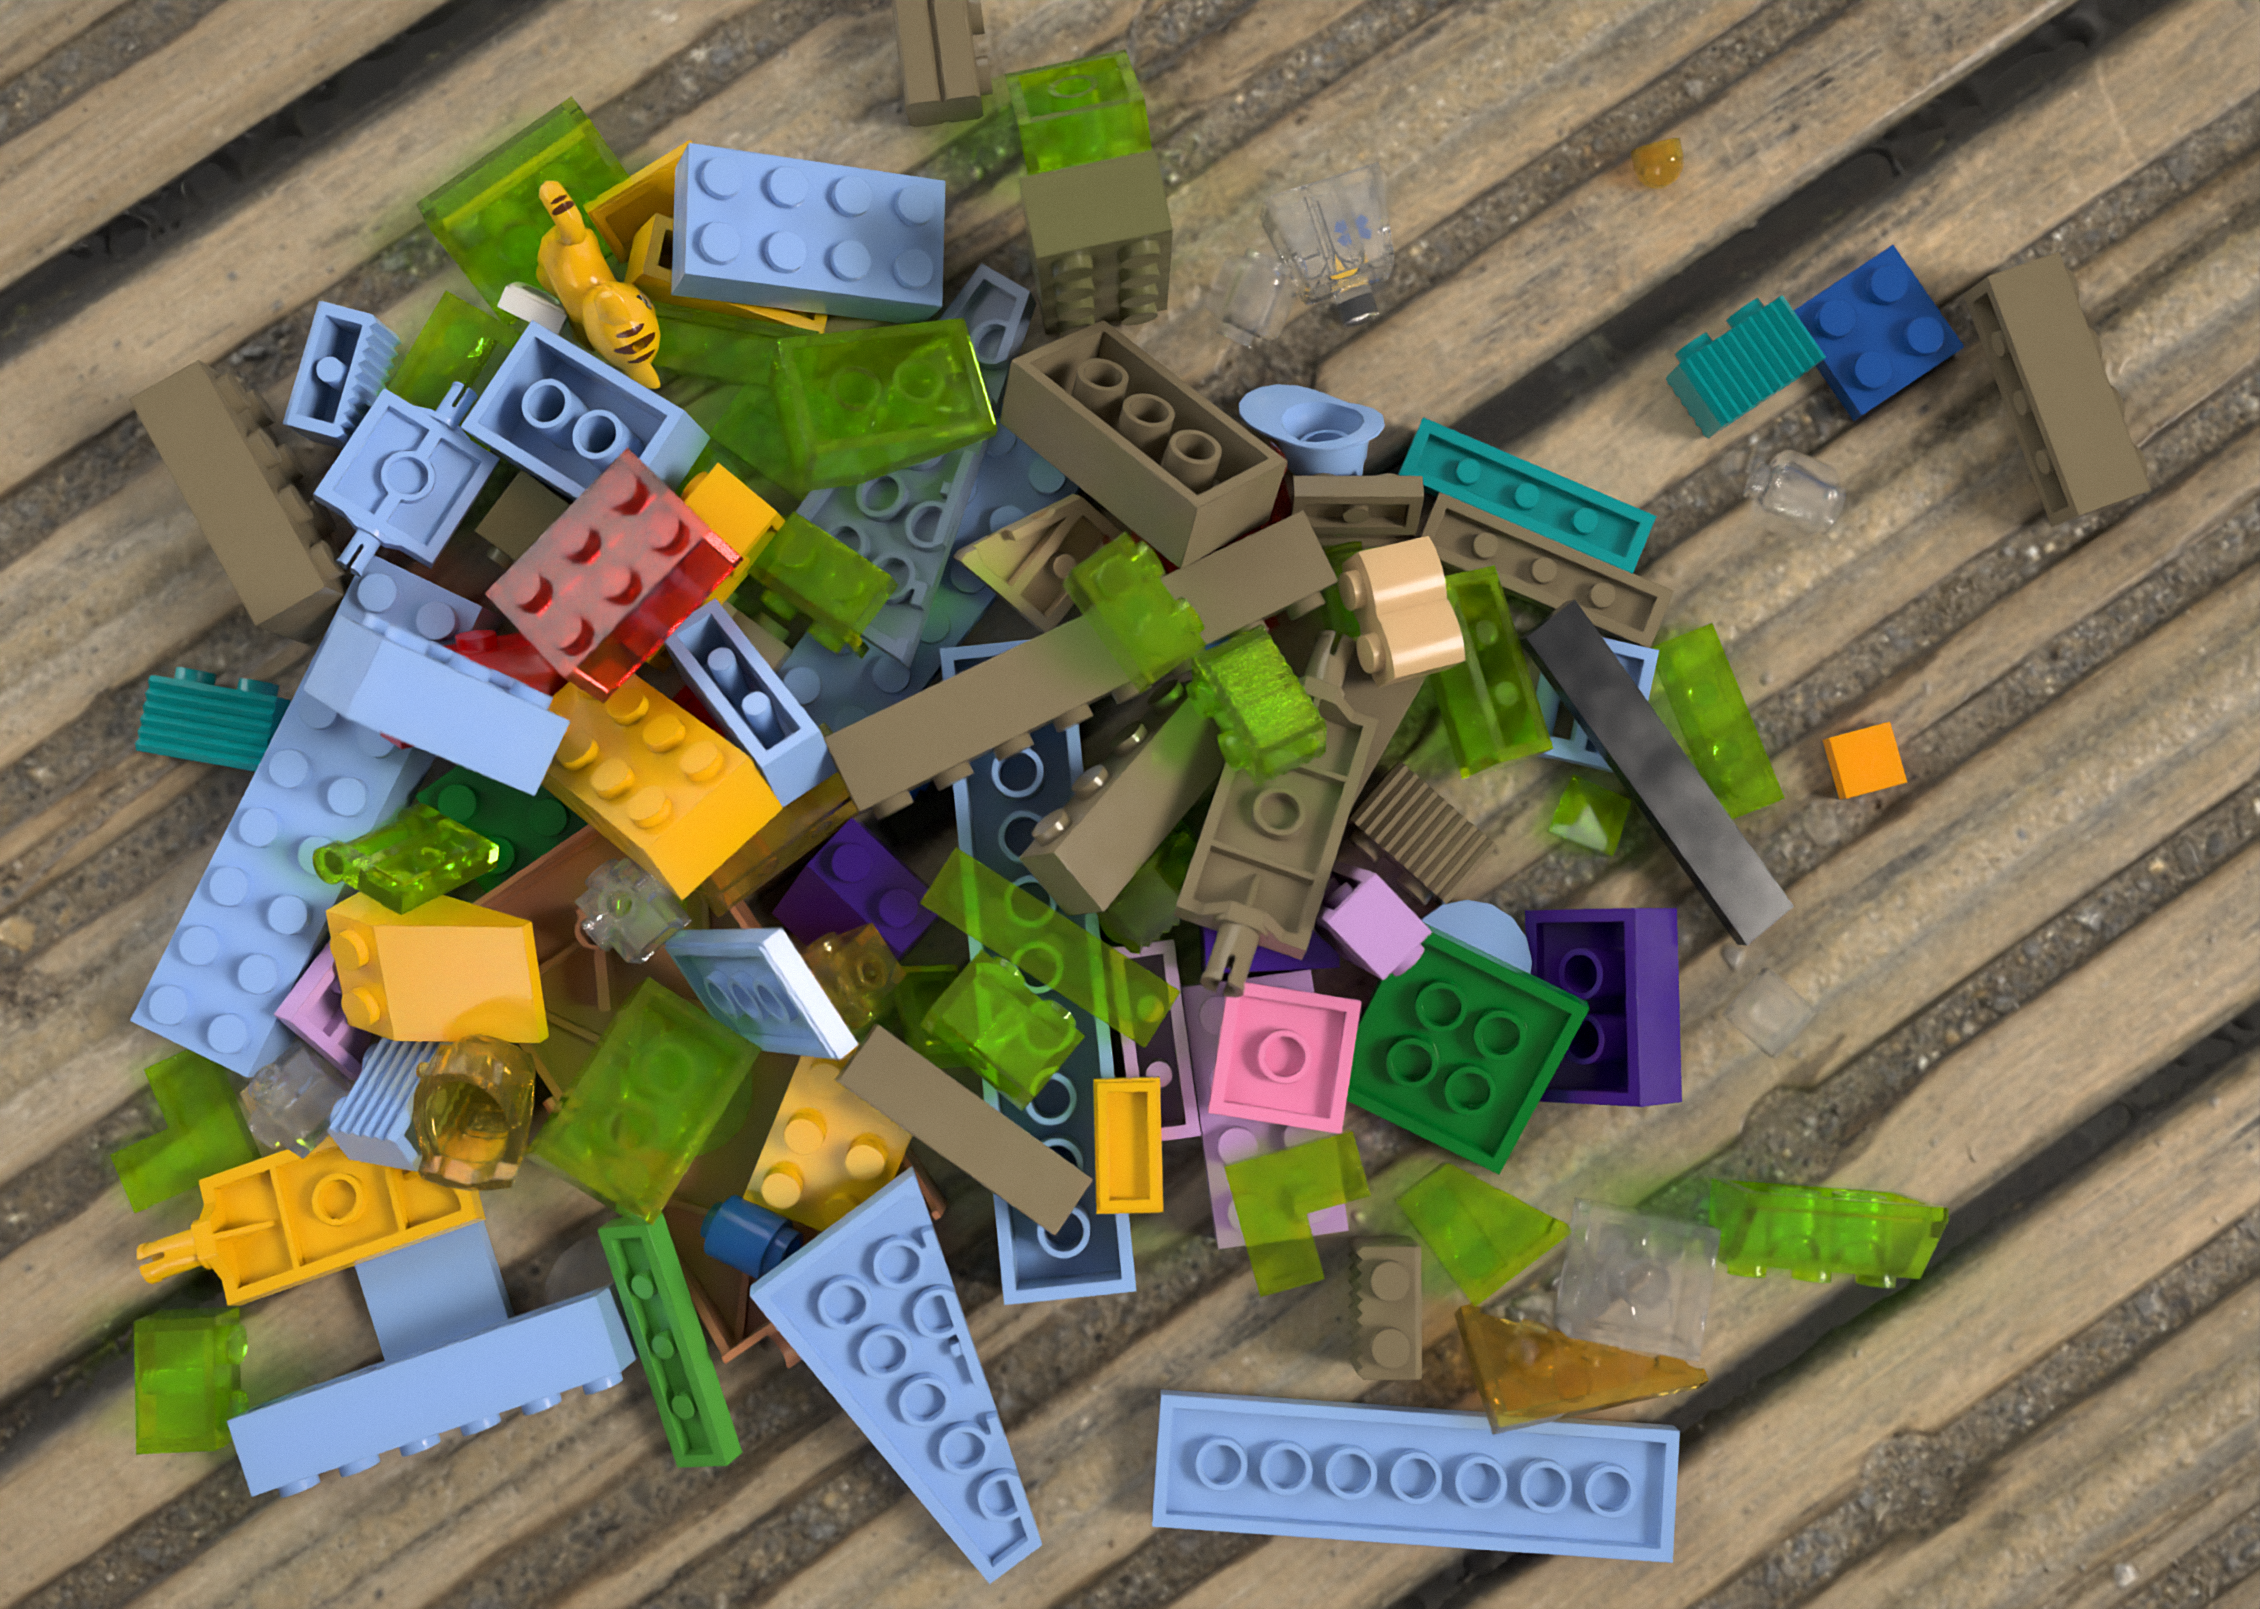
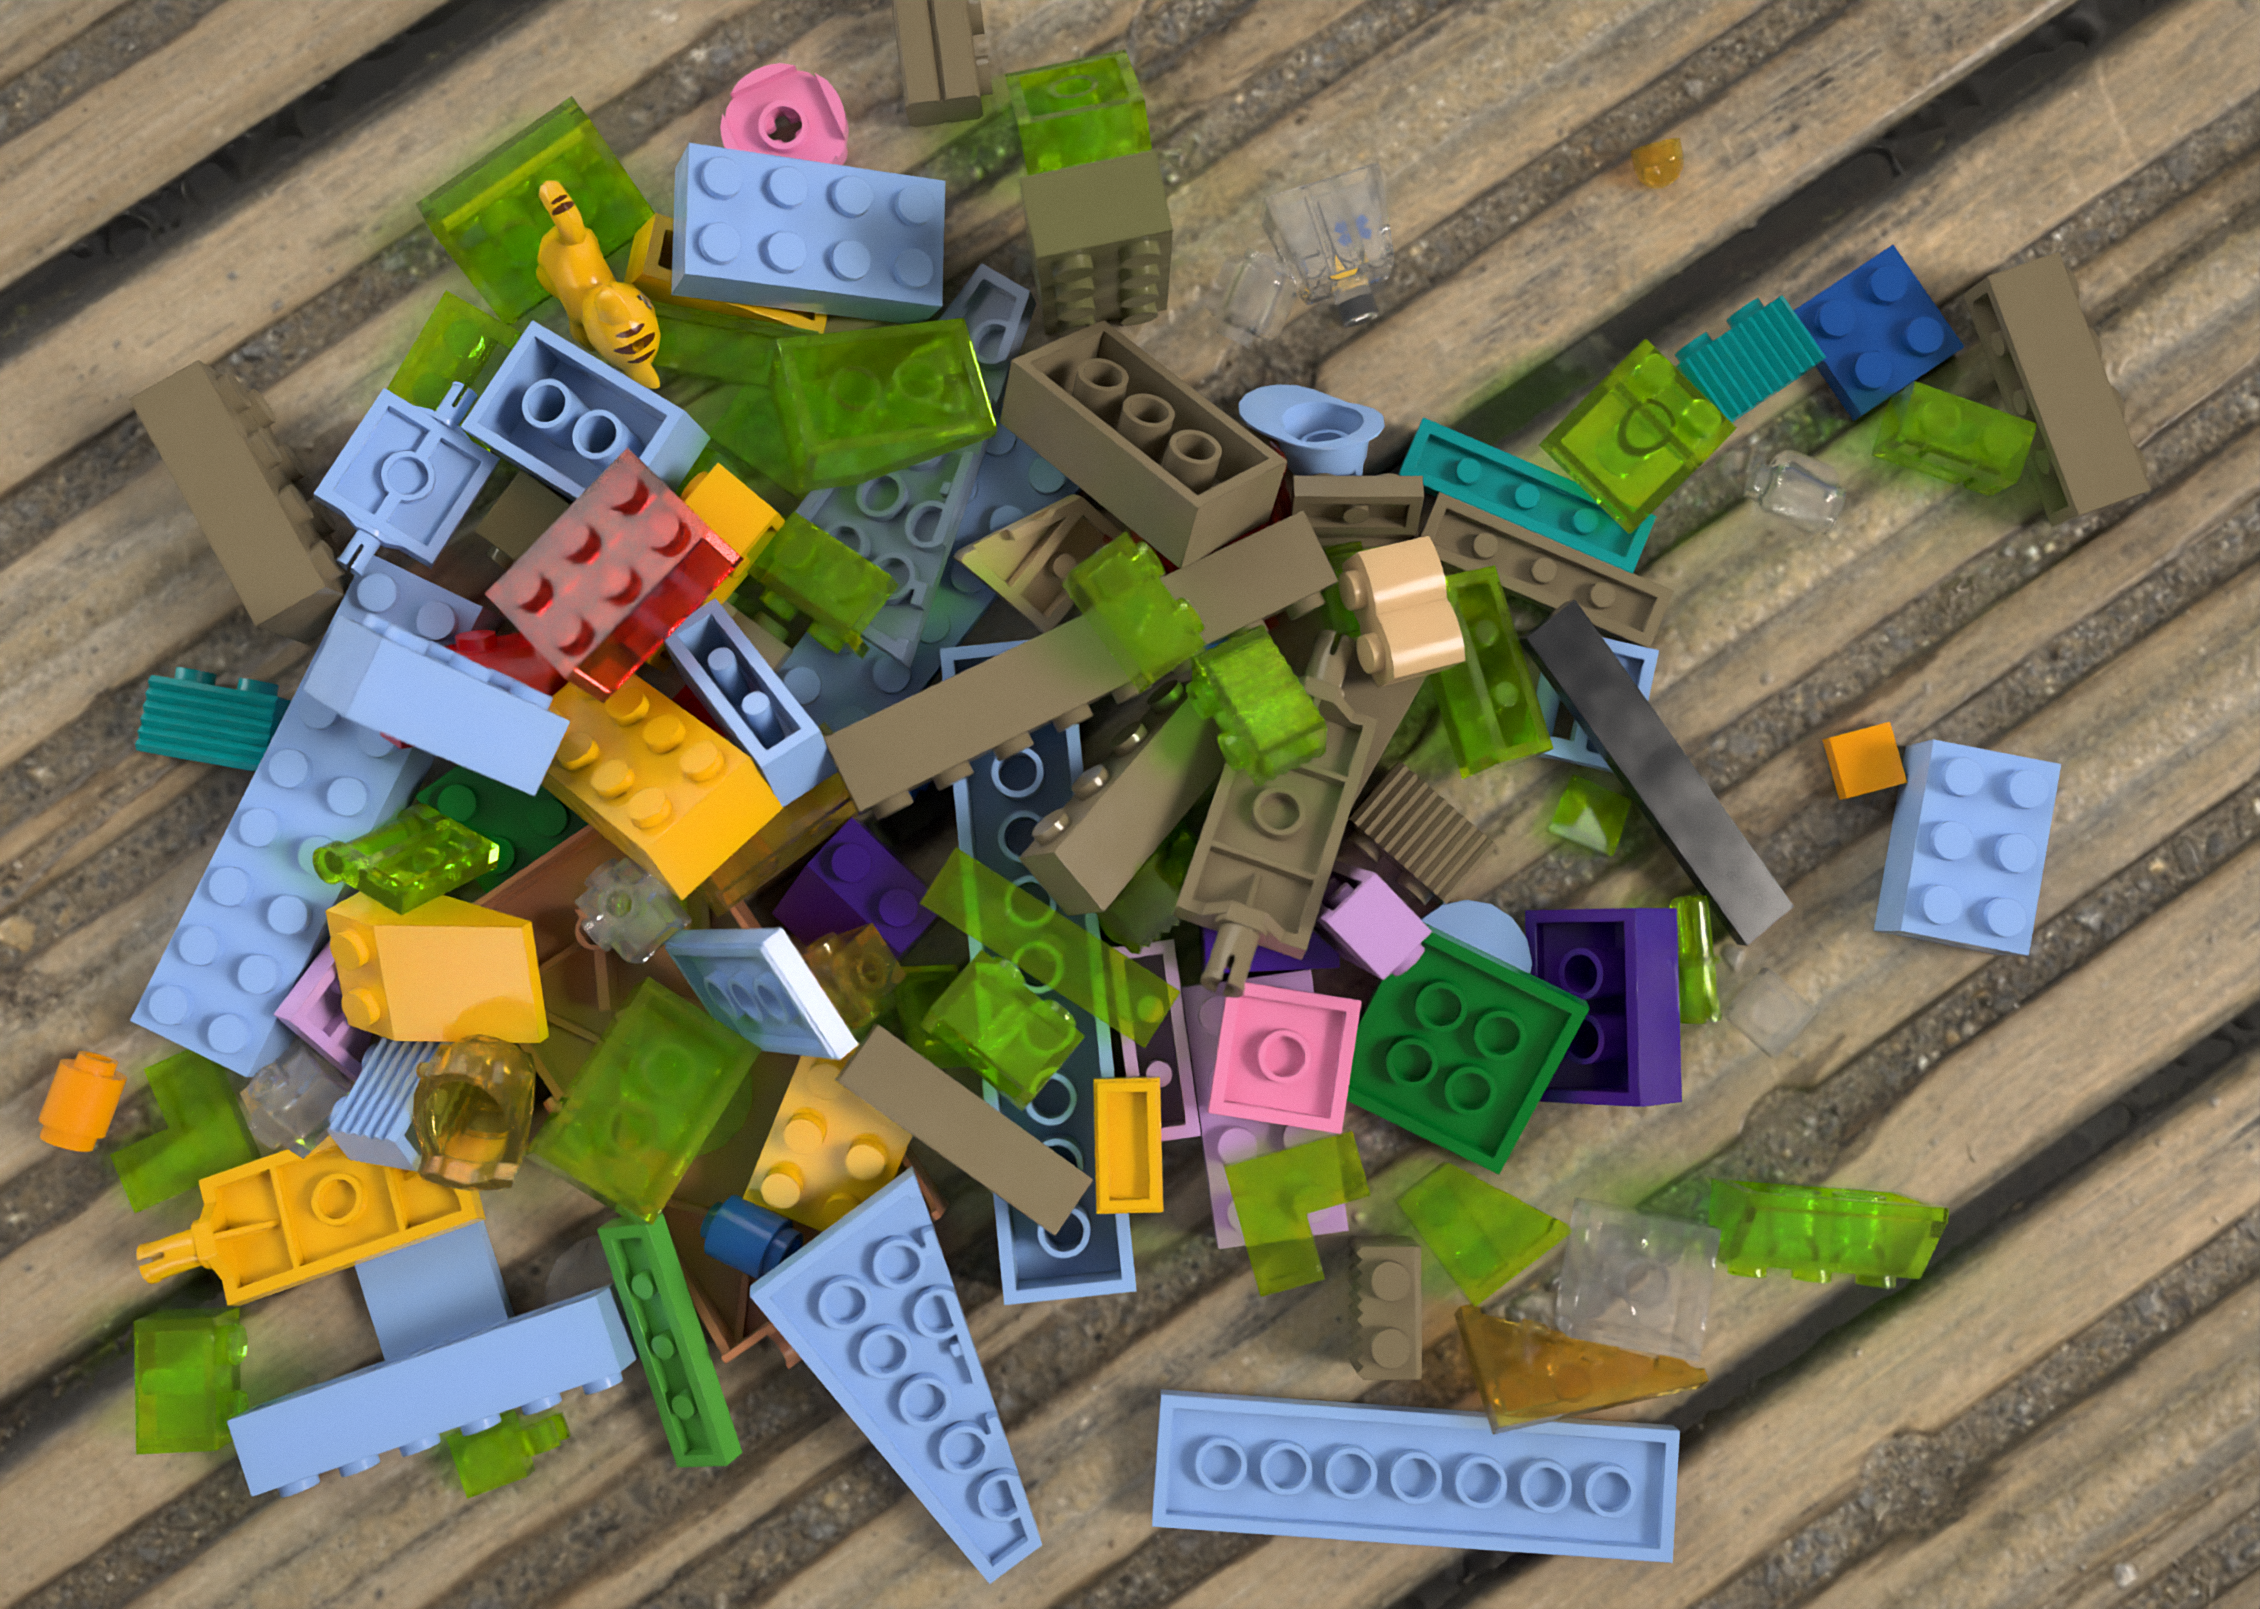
(81, 1101): none -> light orange brick
(340, 374): light blue brick -> none
(503, 1451): none -> clear neon green plate
(534, 304): white tile -> none
(631, 204): yellow tile -> none
(799, 96): none -> bright pink plate
(1637, 436): none -> clear neon green slope
(1696, 961): none -> clear neon green axle
(1716, 721): clear neon green plate -> none
(1954, 439): none -> clear neon green brick
(1967, 848): none -> light blue brick

